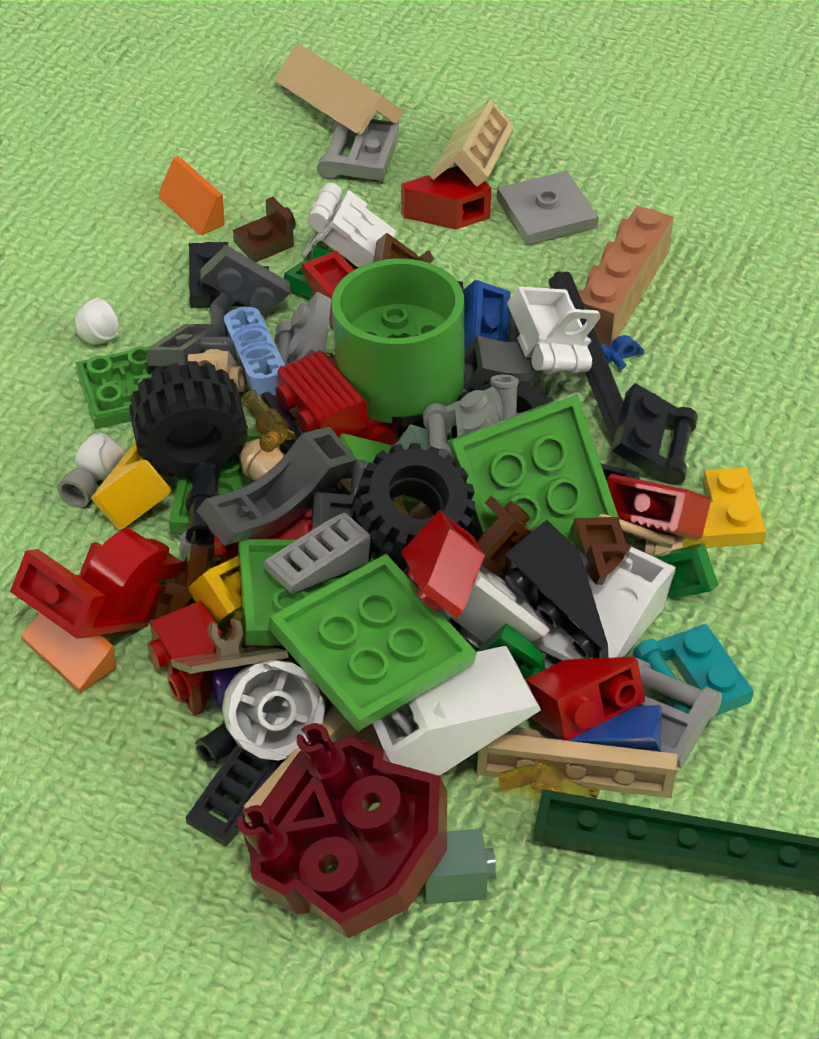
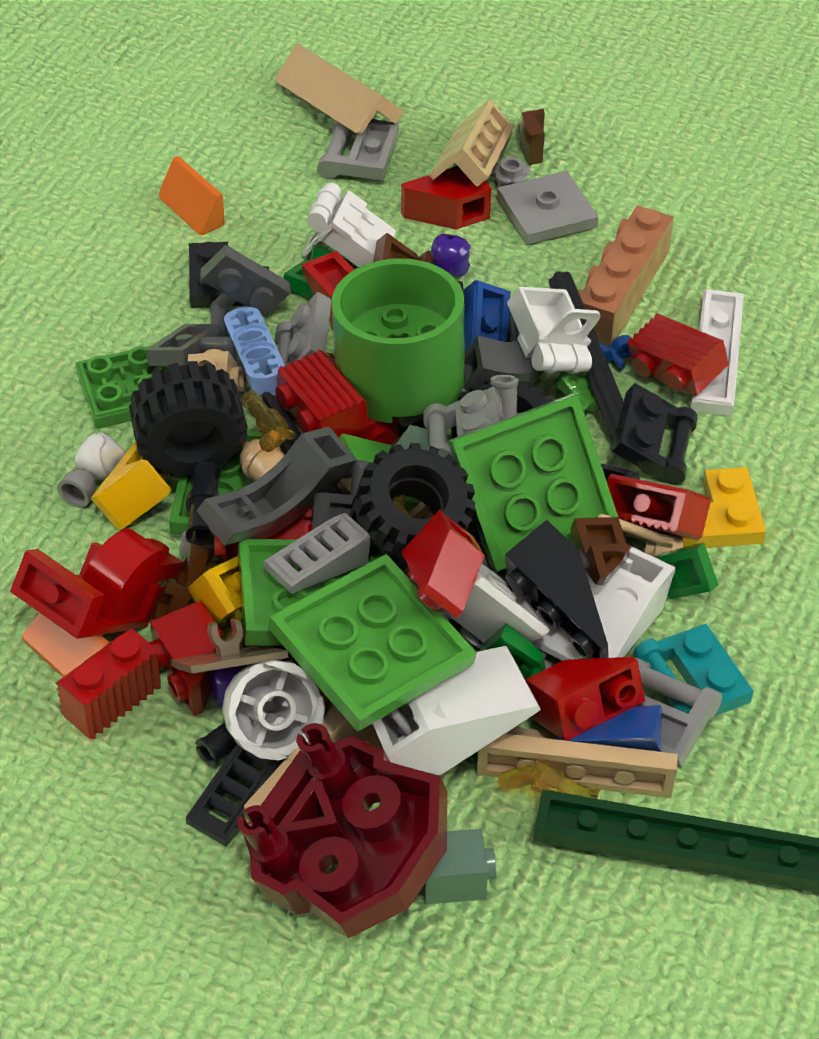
(96, 322): white piece -> none
(109, 683): none -> red brick
(268, 234): reddish brown bracket -> none
(451, 254): none -> dark purple piece
(503, 534): reddish brown bracket -> none
(510, 171): none -> light grey plate
(532, 135): none -> reddish brown slope
(578, 385): none -> bright green piece
(677, 354): none -> red brick
(721, 318): none -> white tile

